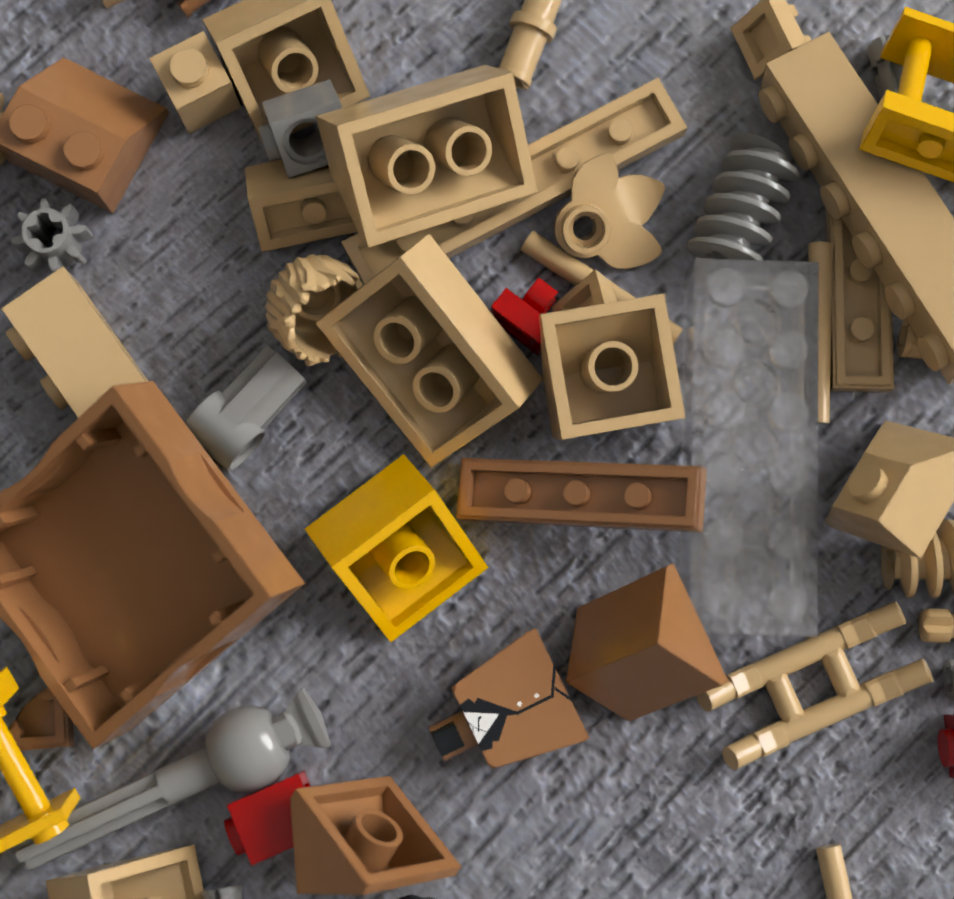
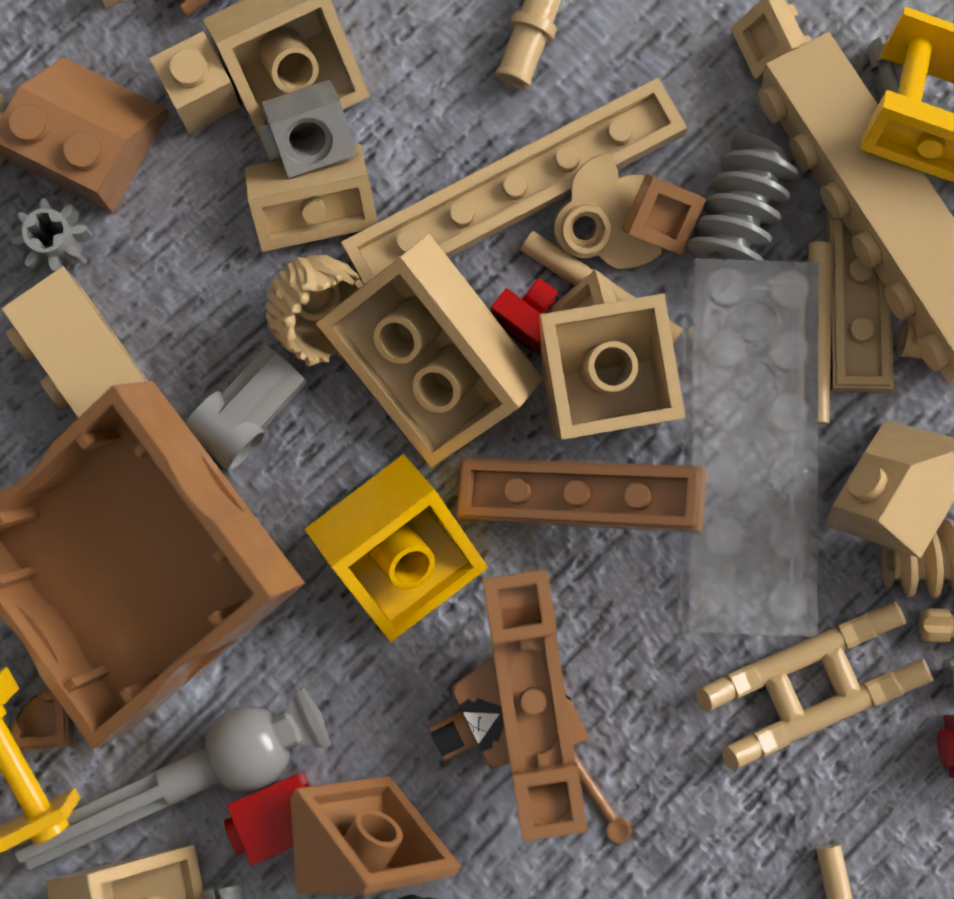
(429, 153): tan slope -> none
(534, 705): none -> medium nougat slope
(618, 828): none -> medium nougat hinge
(642, 647): medium nougat slope -> none
(663, 214): none -> medium nougat plate

